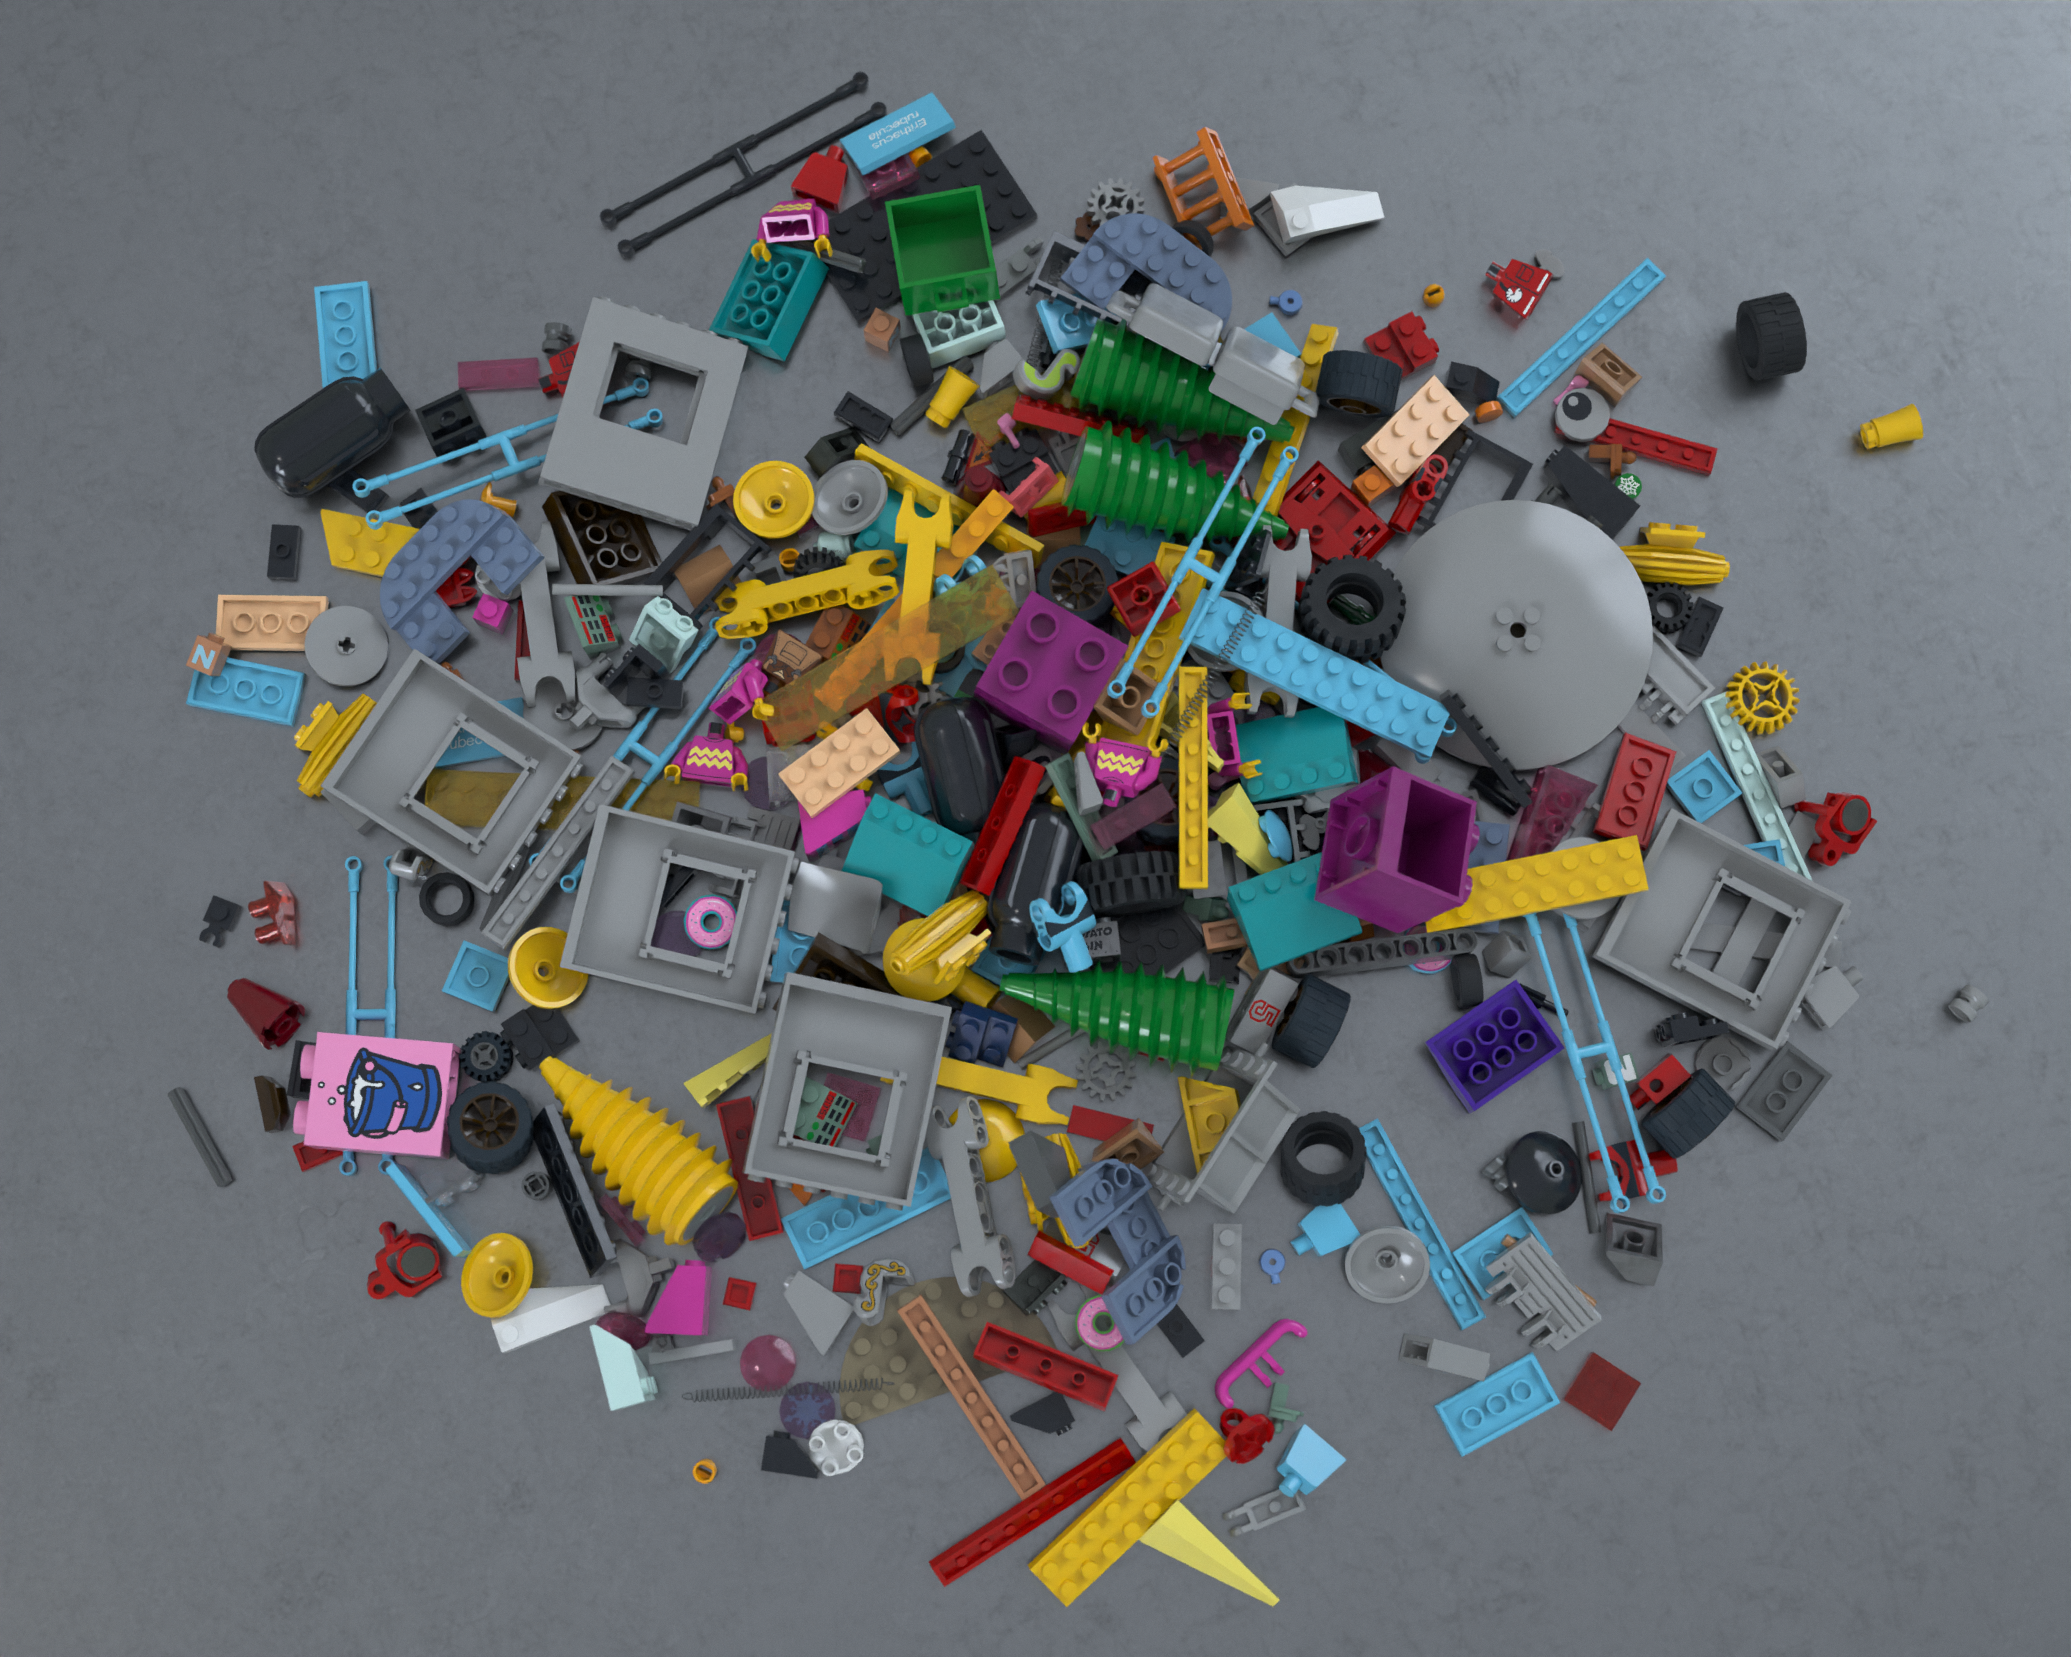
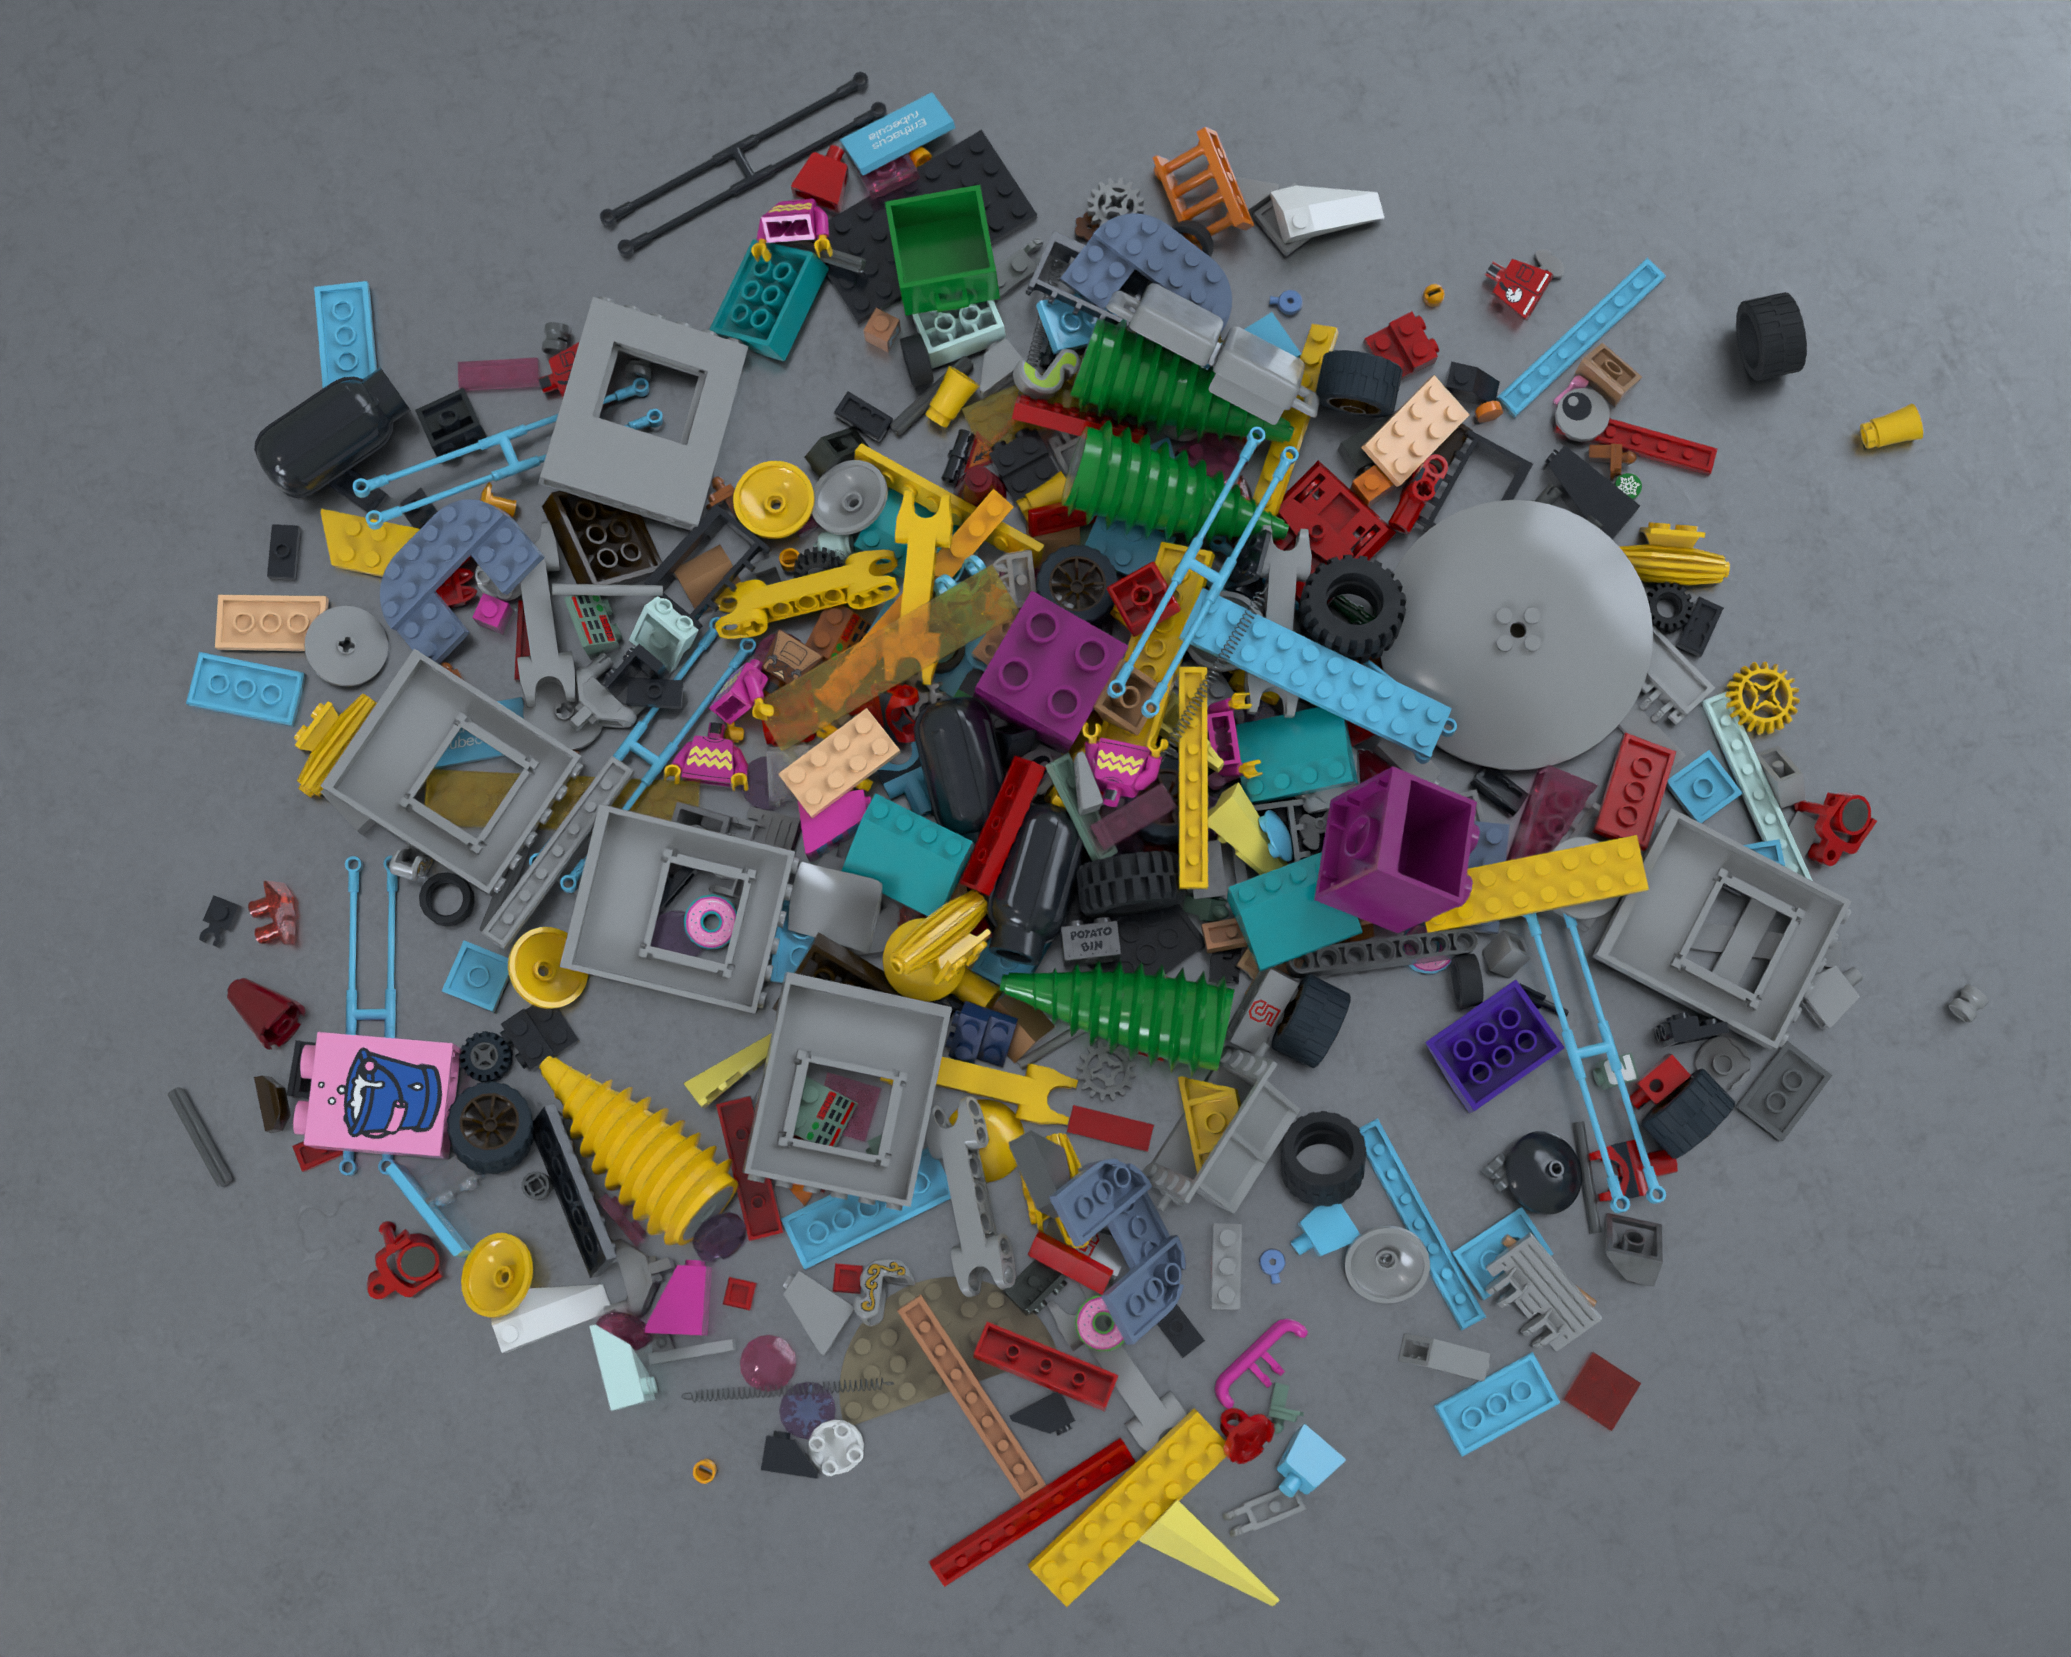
(209, 654): nougat brick -> none
(1006, 425): bright pink hand -> none
(1031, 488): coral hinge -> none
(1067, 927): medium azure connector -> none
(1130, 1145): medium nougat slope -> none
(1487, 747): black plate -> none

